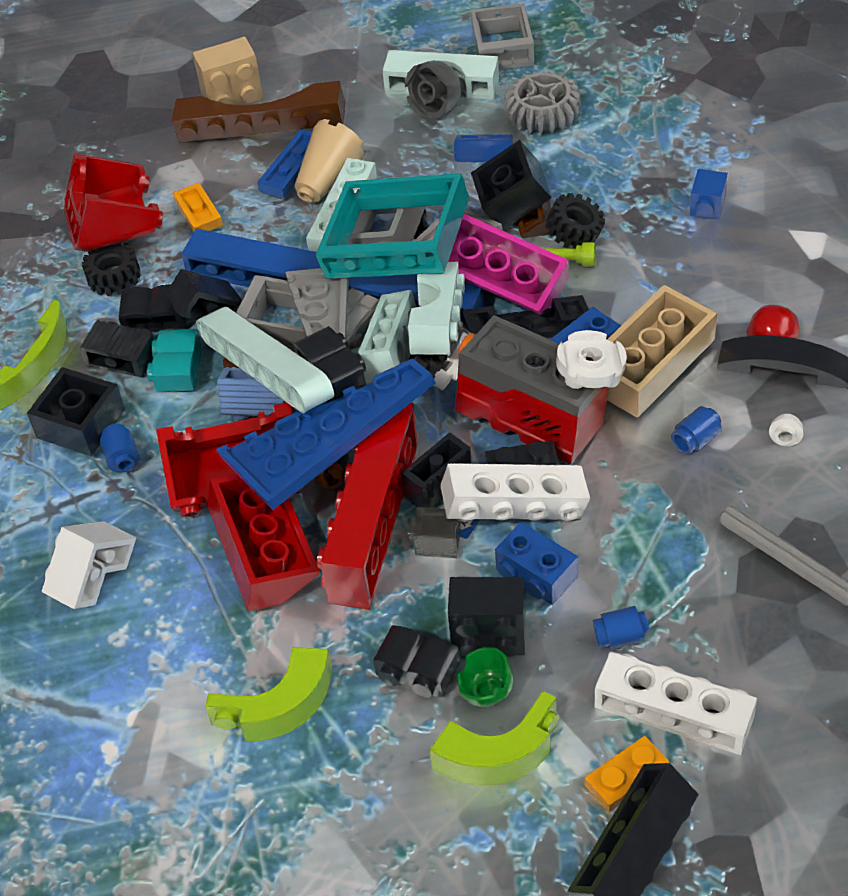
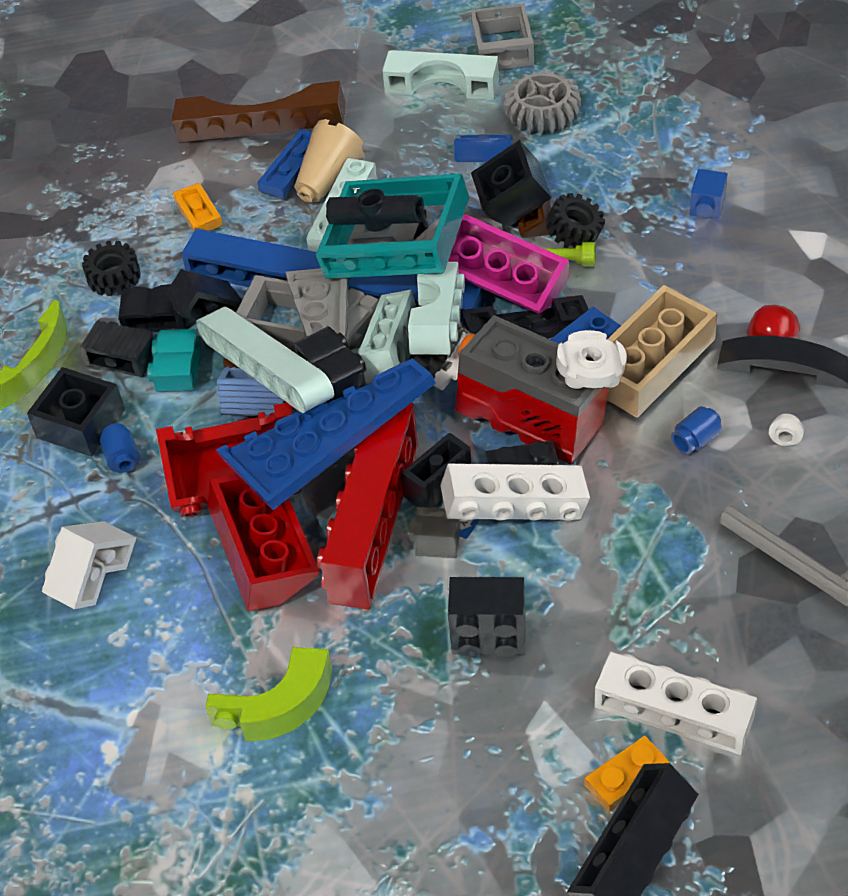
(106, 203): red windscreen -> none
(229, 73): tan brick -> none
(336, 473): reddish brown hinge -> none
(375, 210): none -> black piece
(416, 661): black brick -> none
(432, 89): dark grey cylinder -> none
(486, 677): green hair -> none
(496, 758): lime arch -> none
(542, 562): blue brick -> none
(620, 627): blue brick -> none

